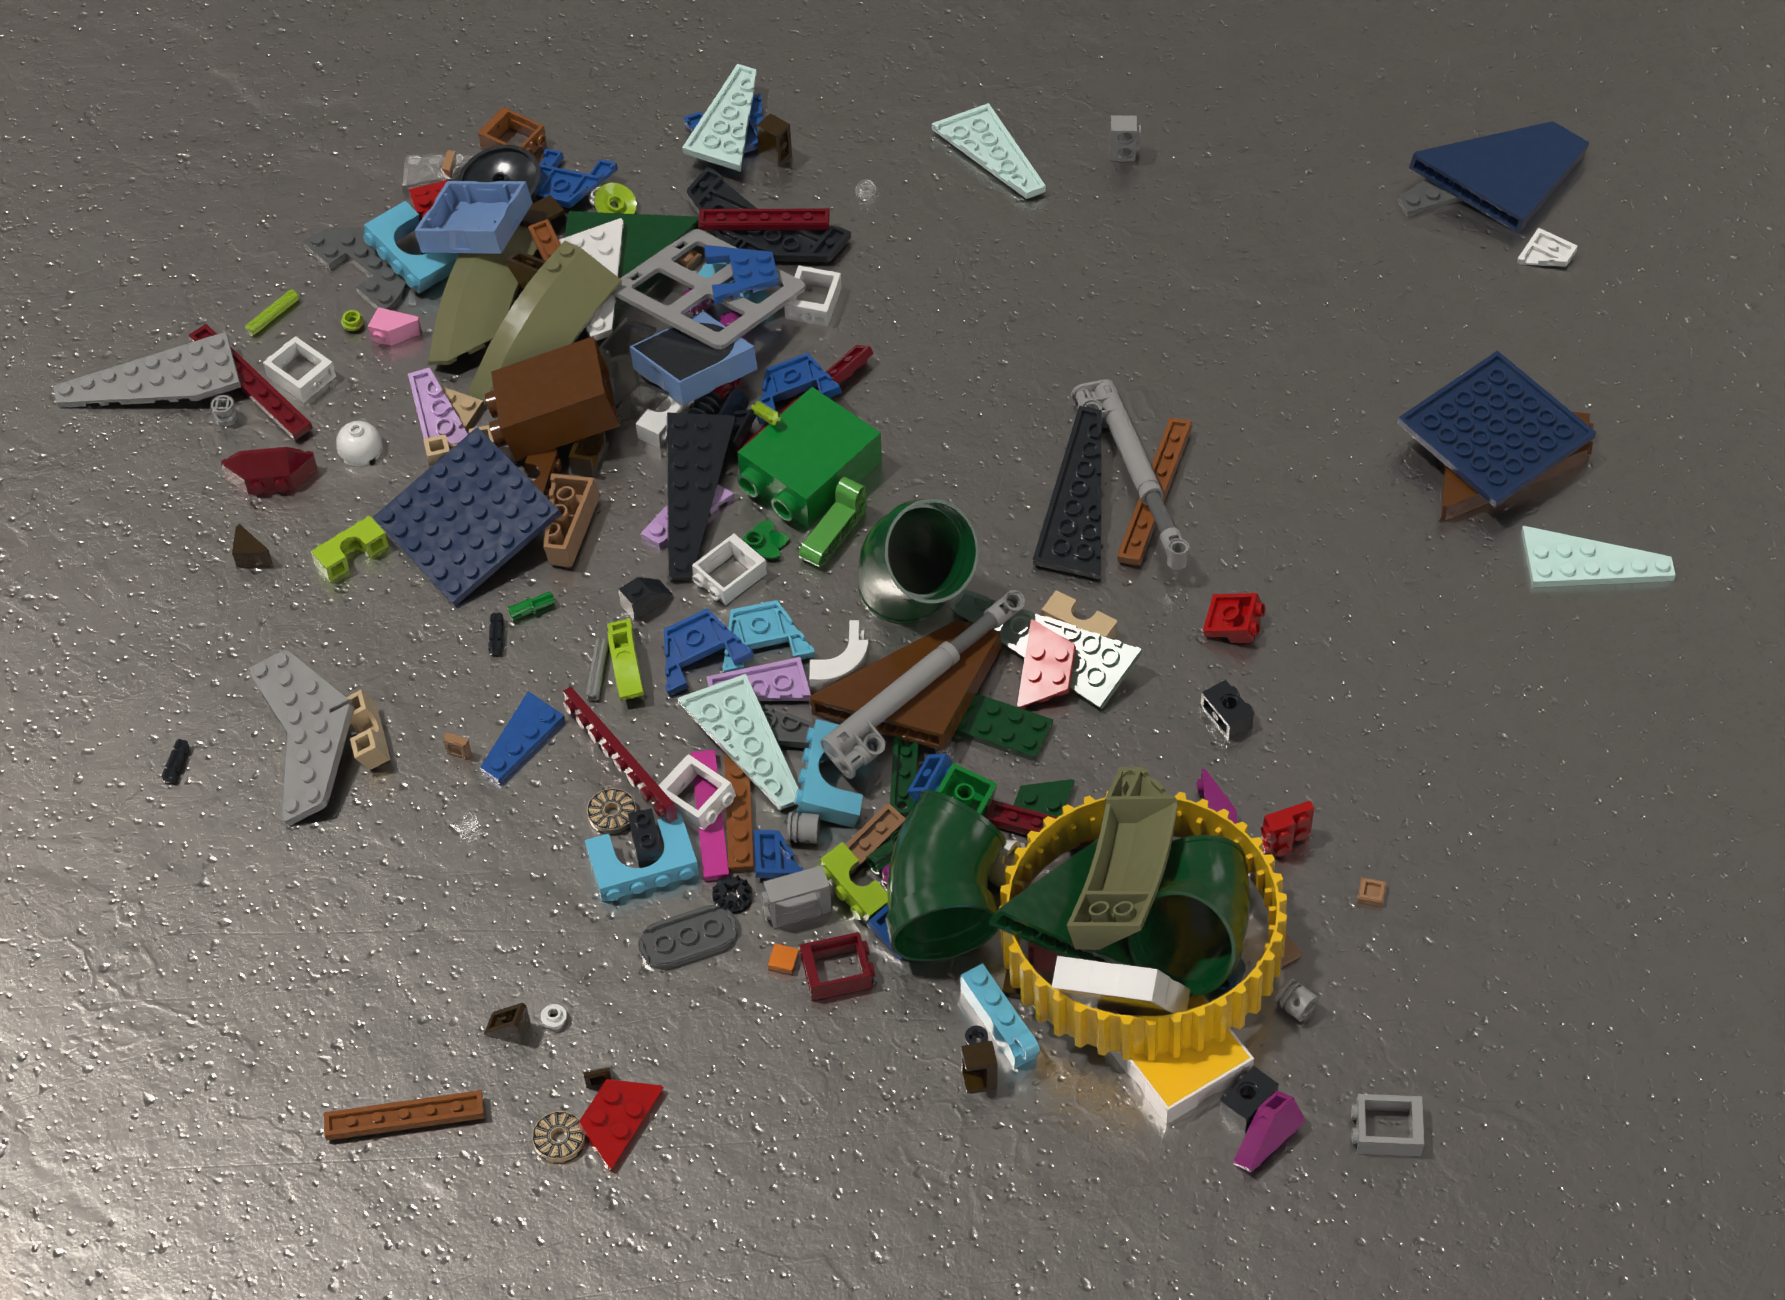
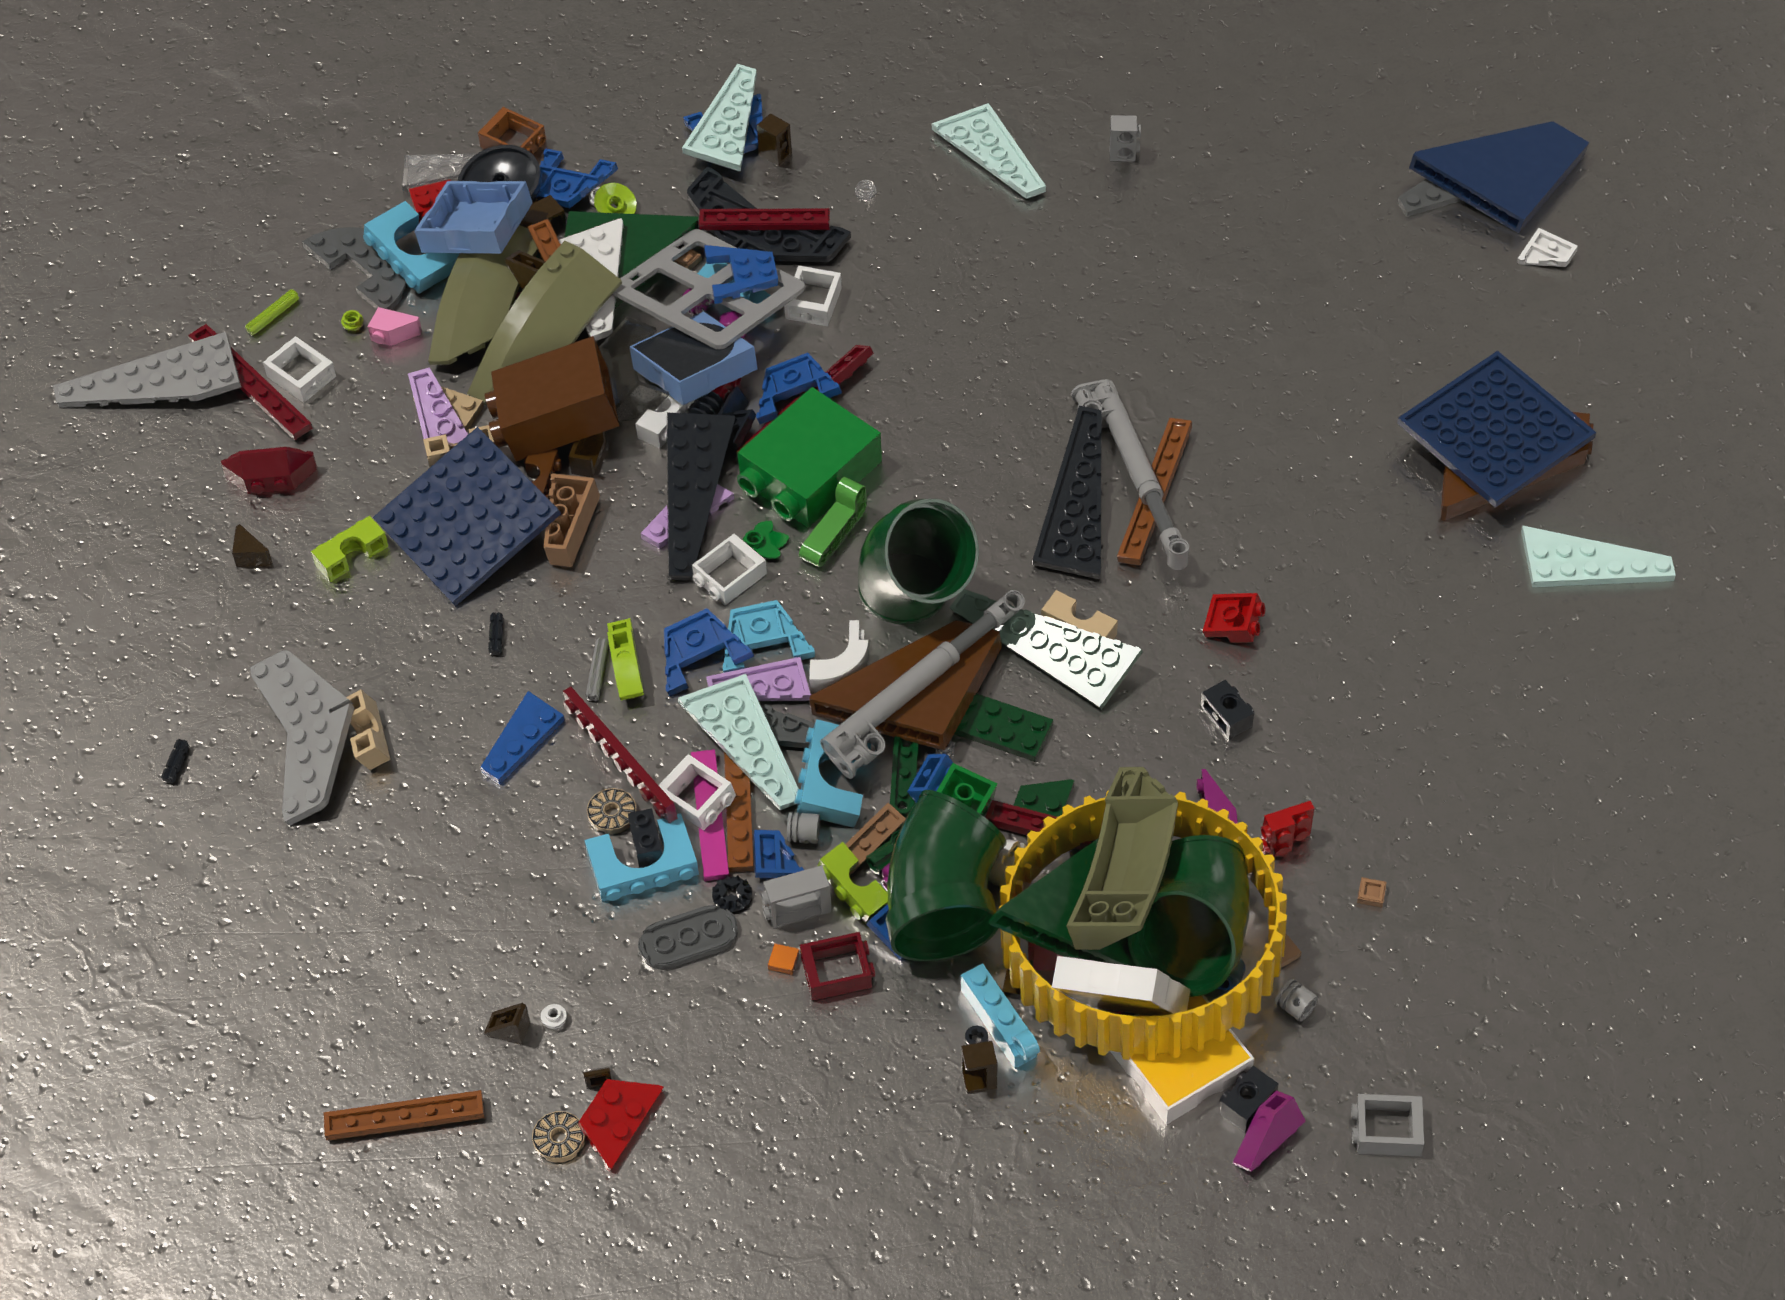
(224, 410): light grey wheel -> none
(358, 443): white cylinder -> none
(448, 164): medium nougat tile -> none
(457, 745): medium nougat tile -> none
(466, 825): clear hose -> none
(530, 605): green axle -> none
(643, 596): black slope -> none
(766, 412): lime axle -> none
(1046, 666): wing -> none

